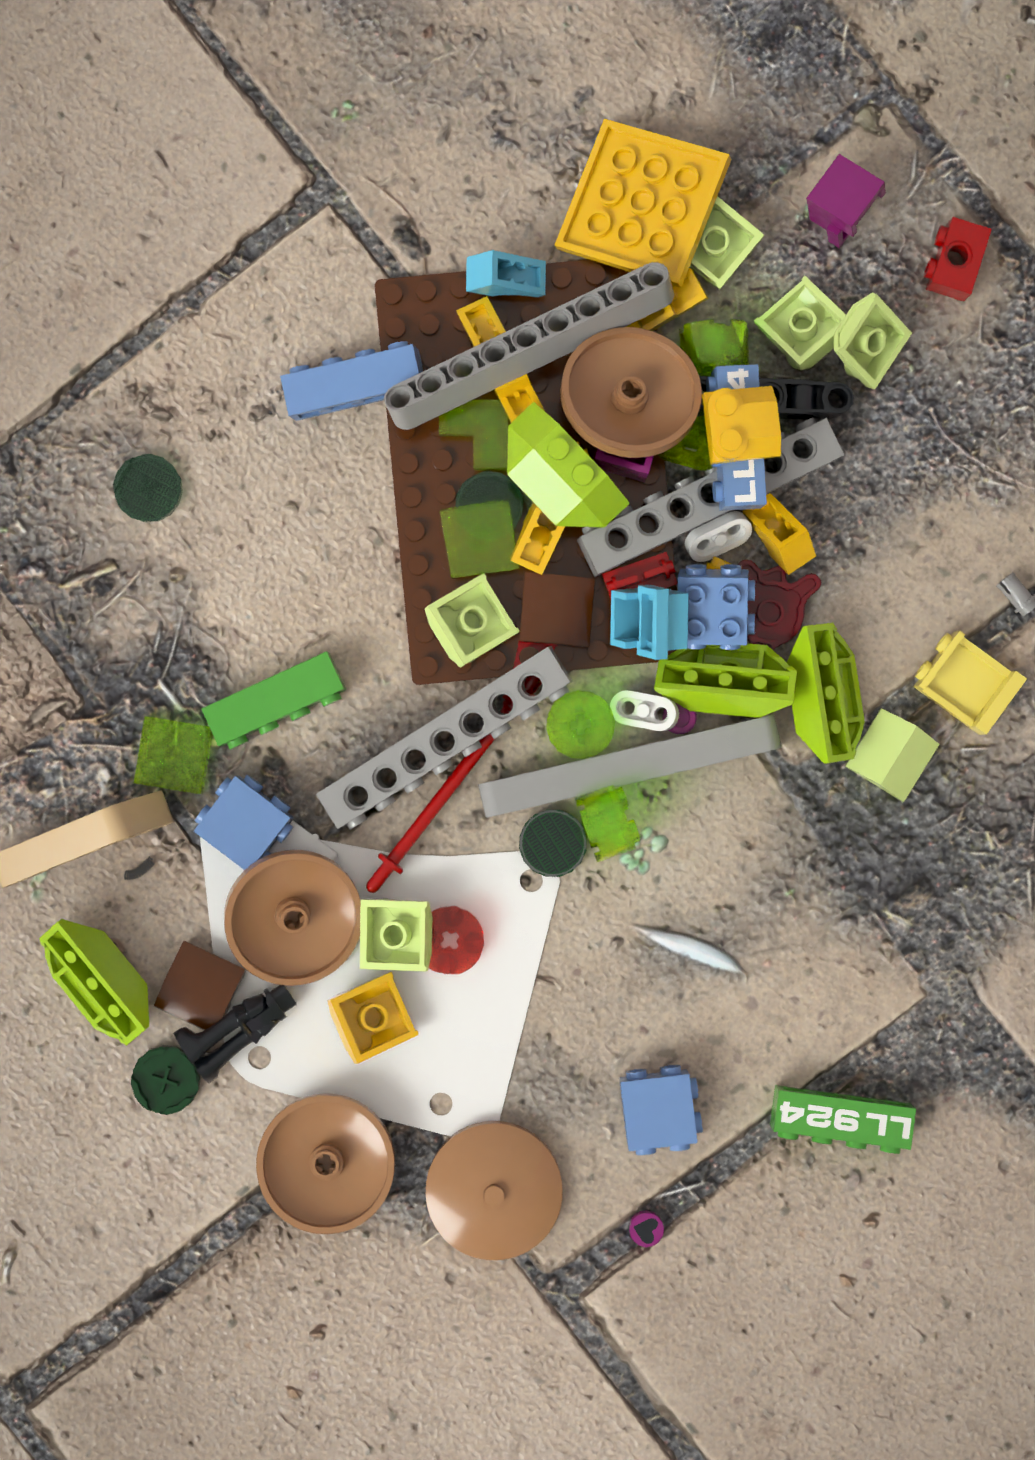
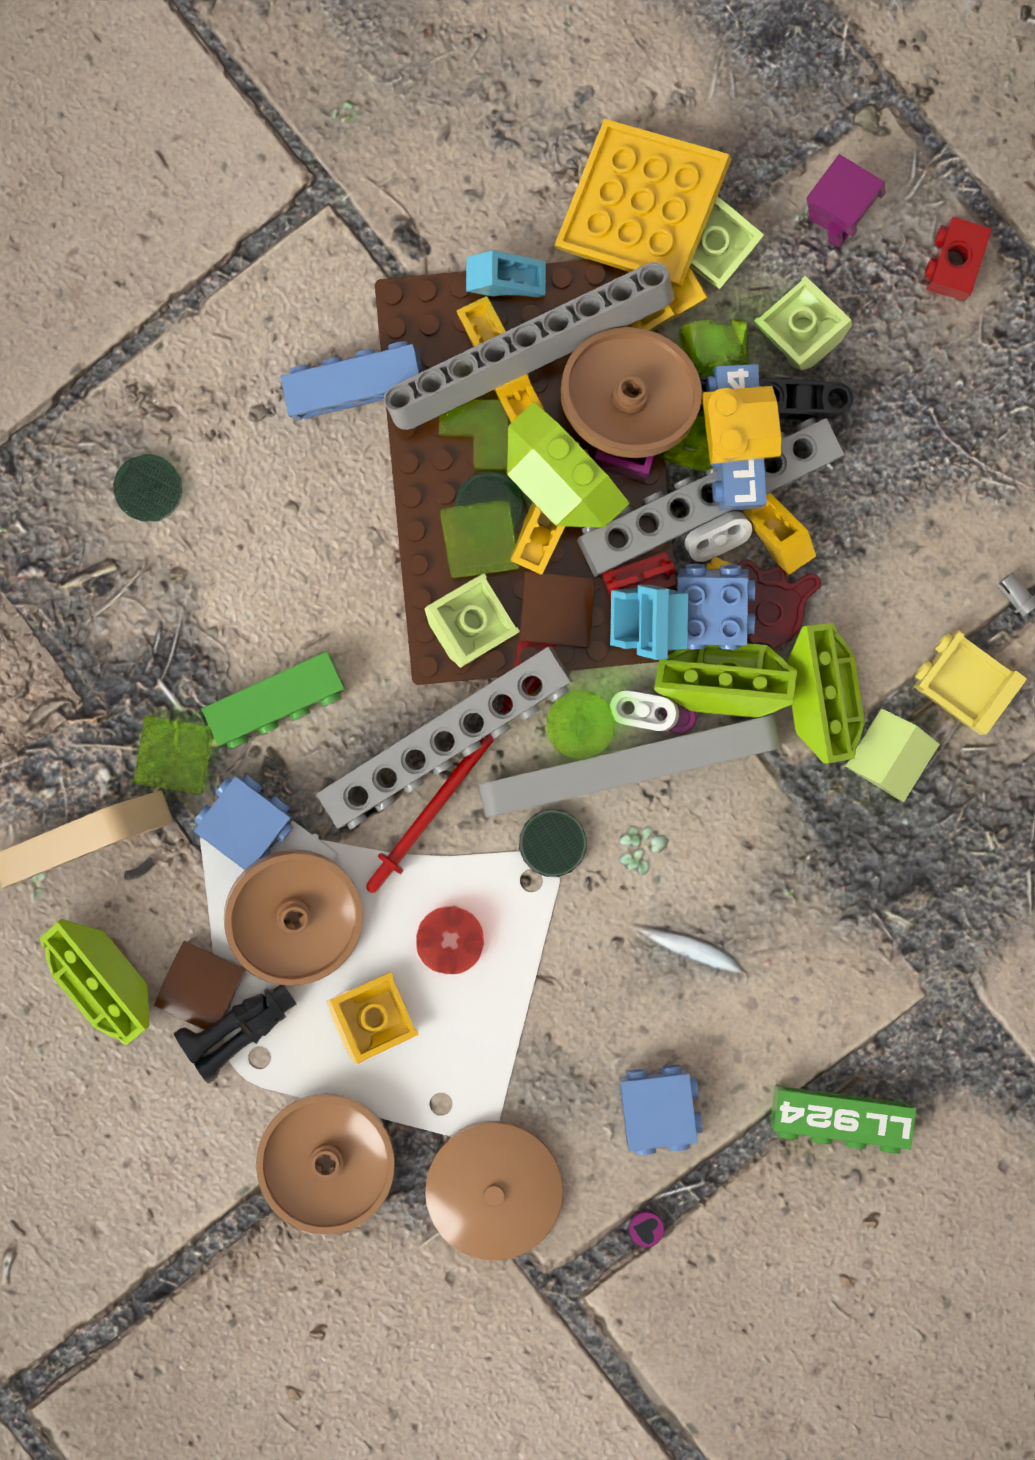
(165, 1080): dark green tile -> none
(395, 934): yellowish green slope -> none
(607, 823): clear neon green brick -> none
(869, 340): yellowish green slope -> none

